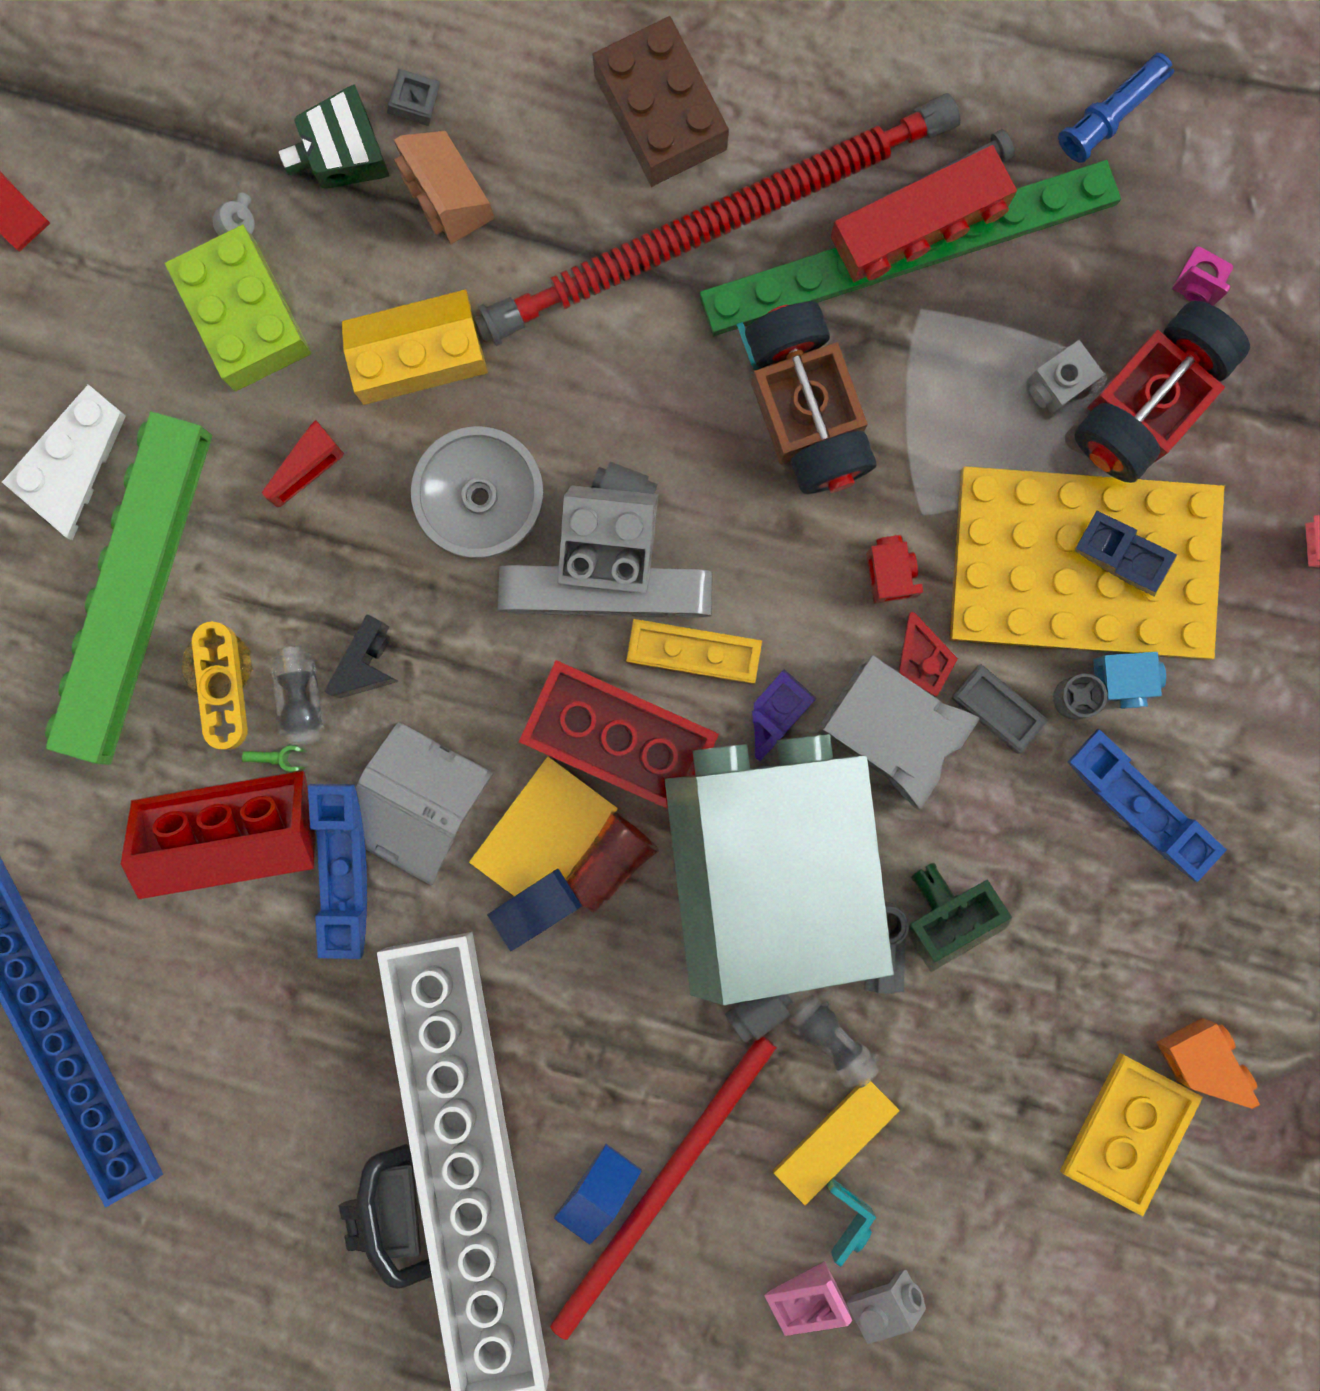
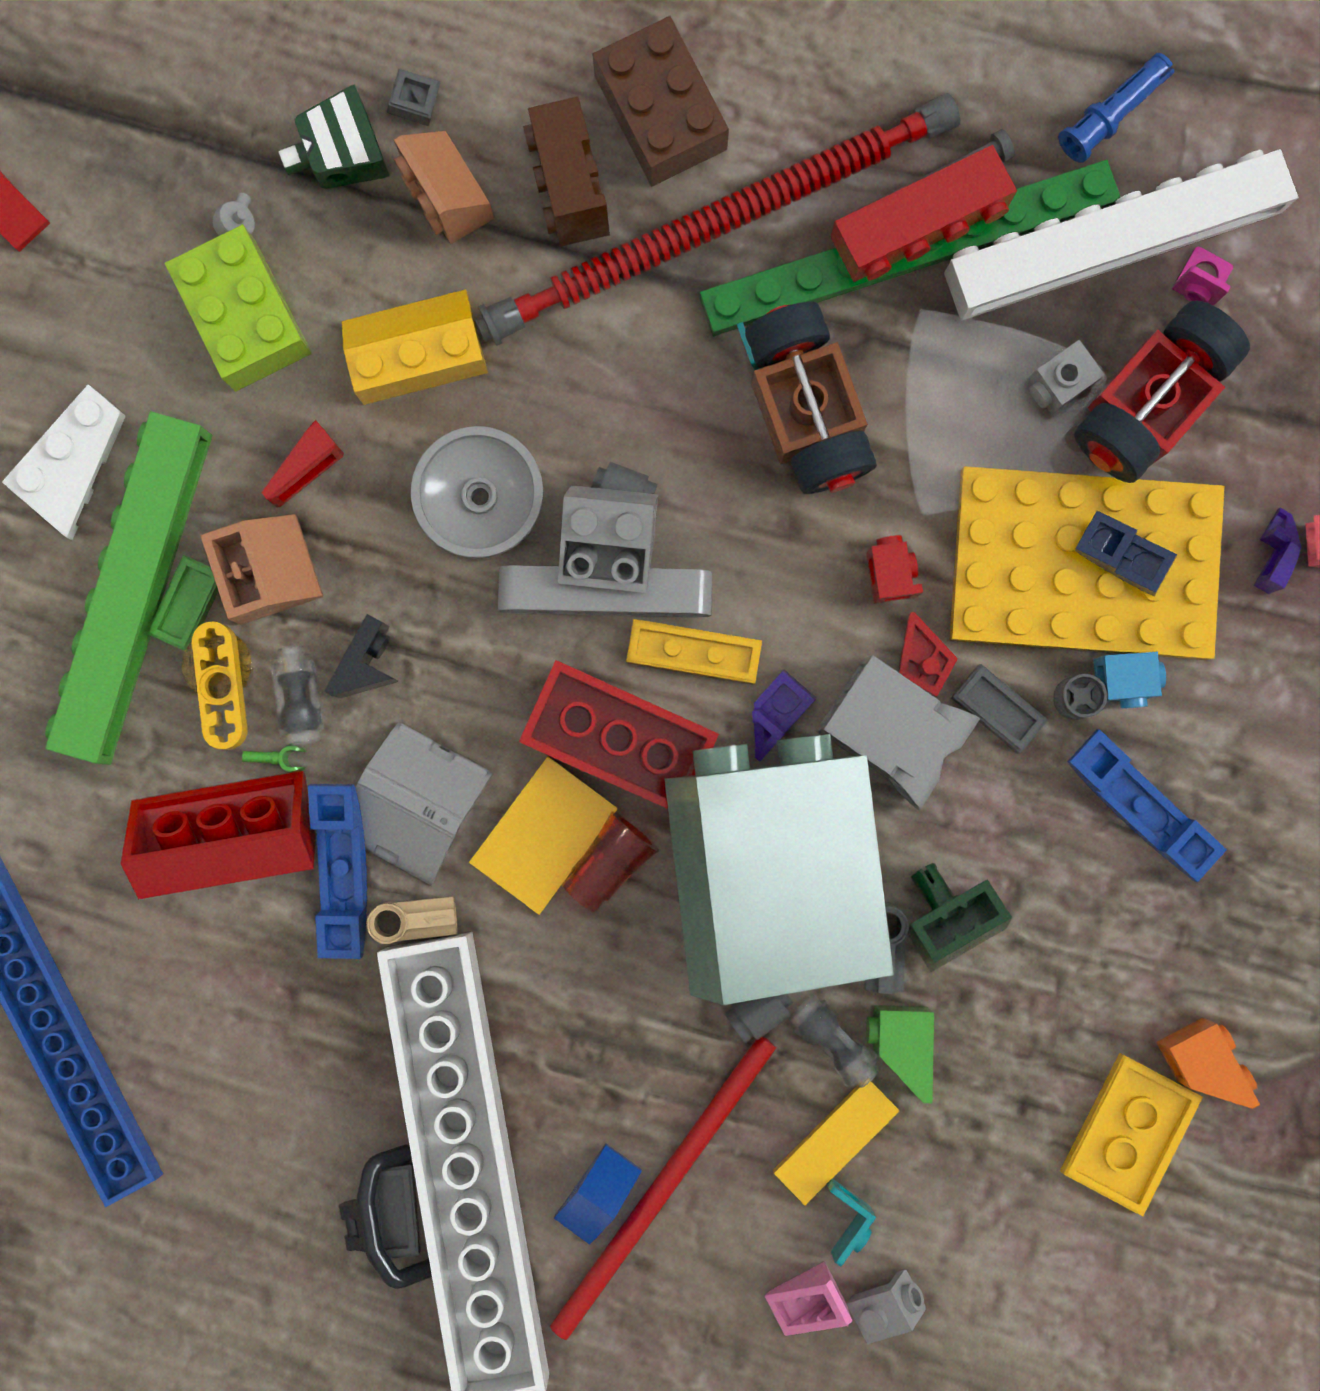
(184, 603): none -> bright green tile
(261, 567): none -> nougat slope
(418, 919): none -> tan piece
(534, 910): dark blue slope -> none
(567, 172): none -> reddish brown wedge
(906, 1044): none -> bright green slope
(1120, 233): none -> white brick
(1284, 537): none -> dark purple slope

